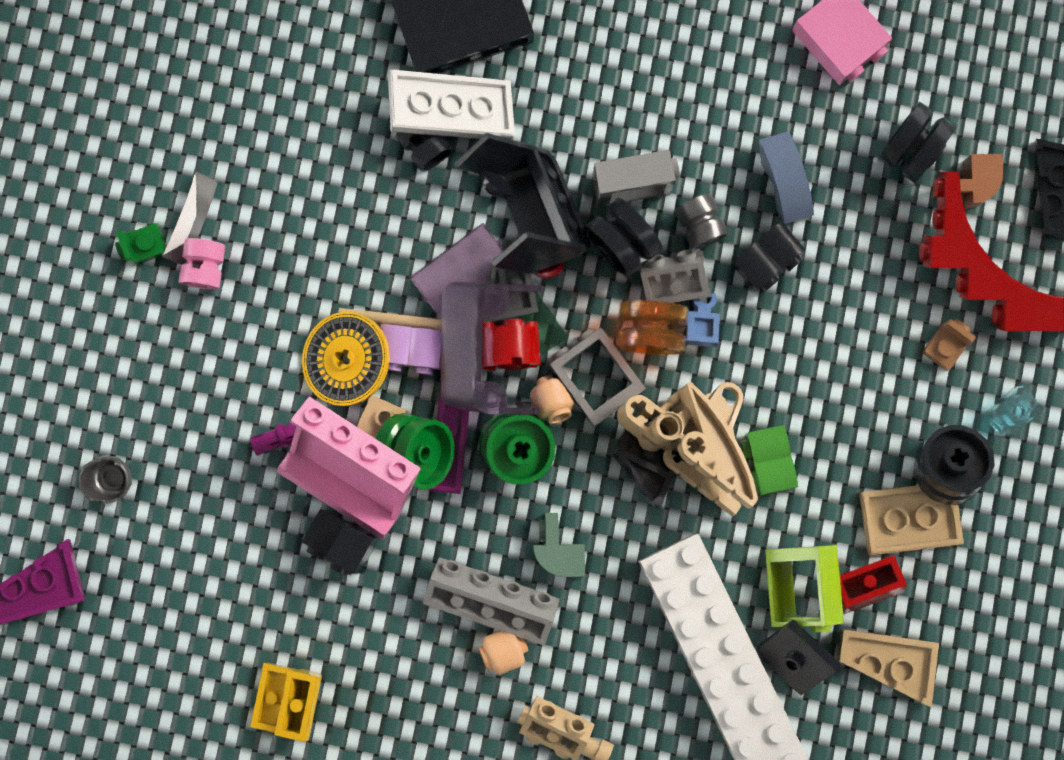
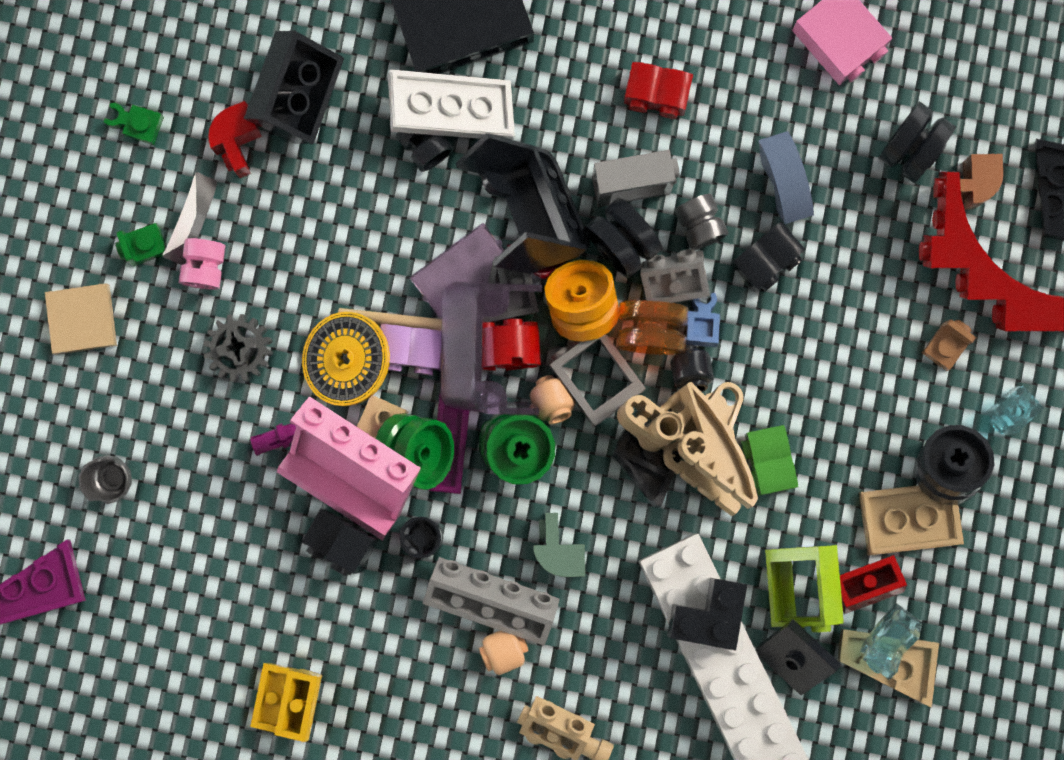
(80, 319): none -> tan tile
(138, 123): none -> green plate
(225, 352): none -> dark grey gear
(228, 133): none -> red brick
(294, 87): none -> black brick
(421, 537): none -> black wheel
(582, 300): none -> light orange wheel
(658, 89): none -> red brick
(692, 367): none -> black head
(716, 624): none -> black brick
(890, 640): none -> clear light blue brick

